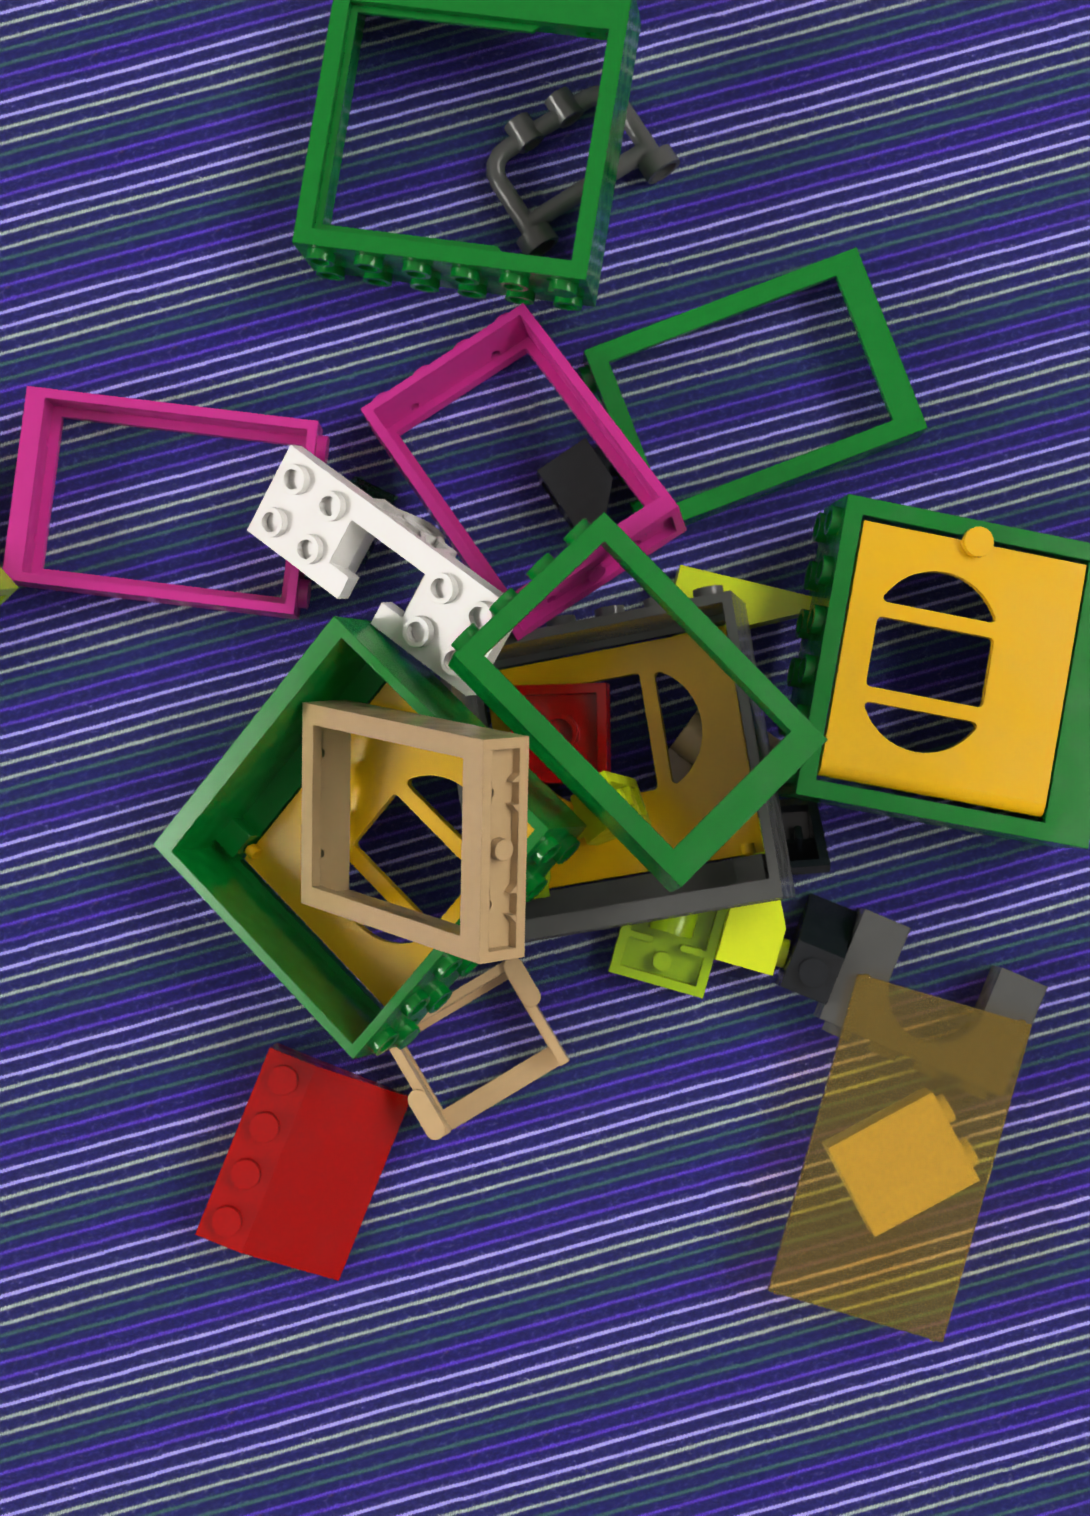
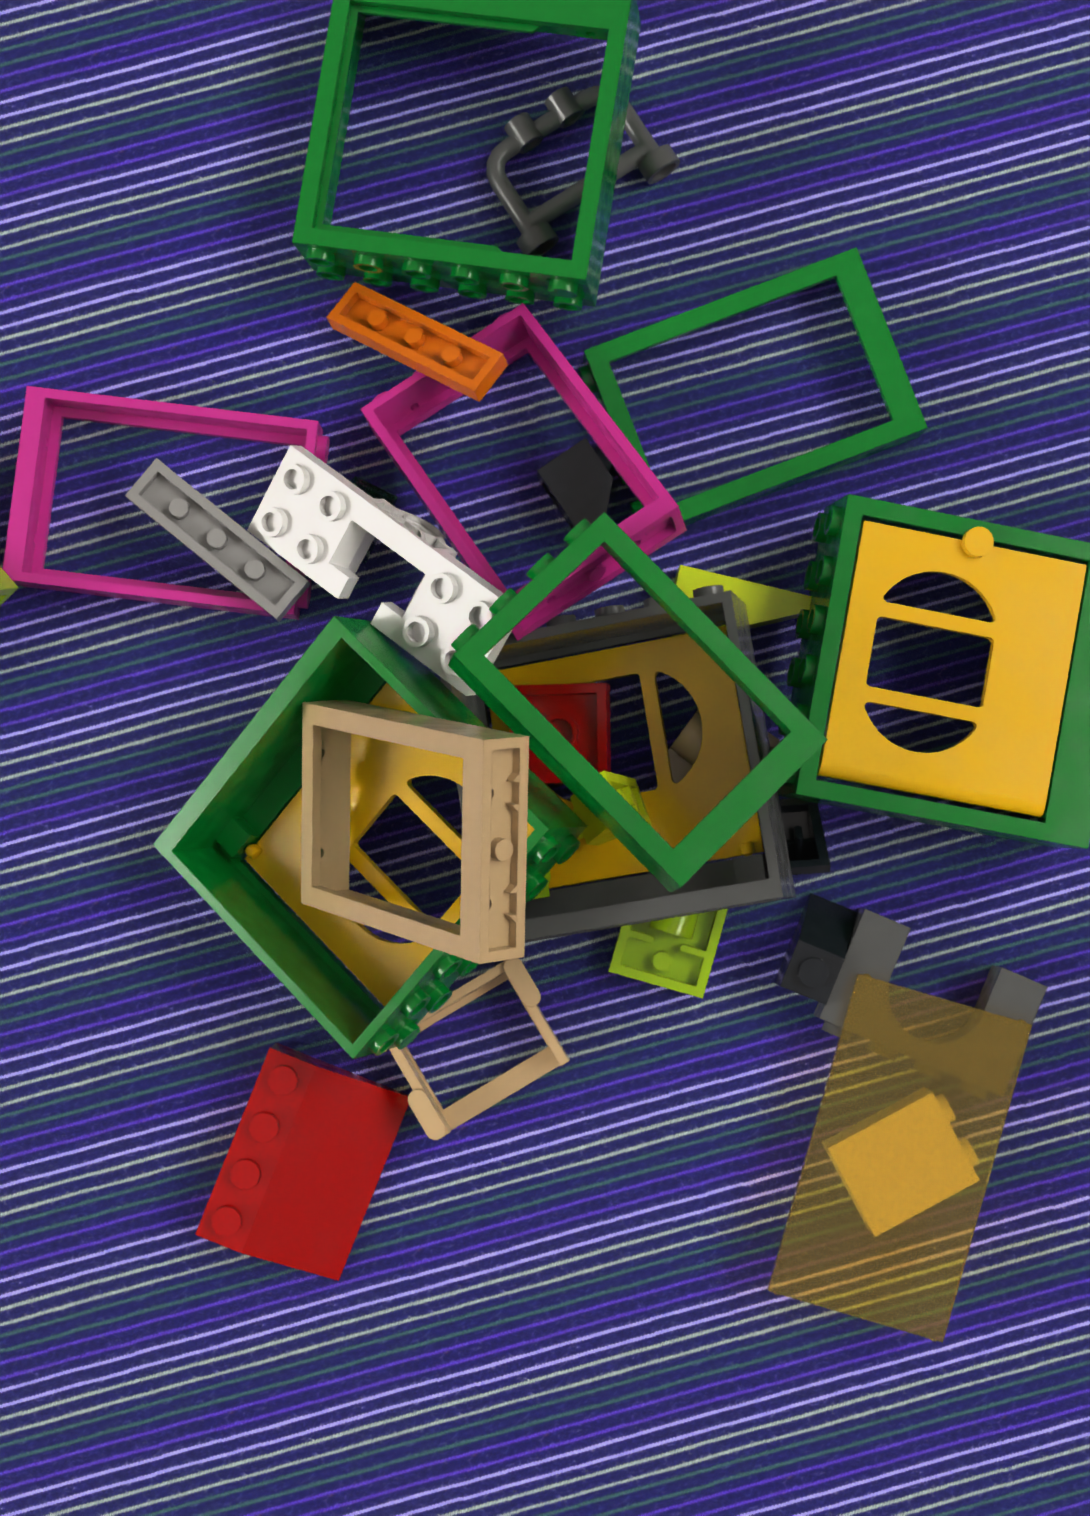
(217, 539): none -> light grey plate
(417, 341): none -> orange plate
(754, 936): neon yellow slope -> none

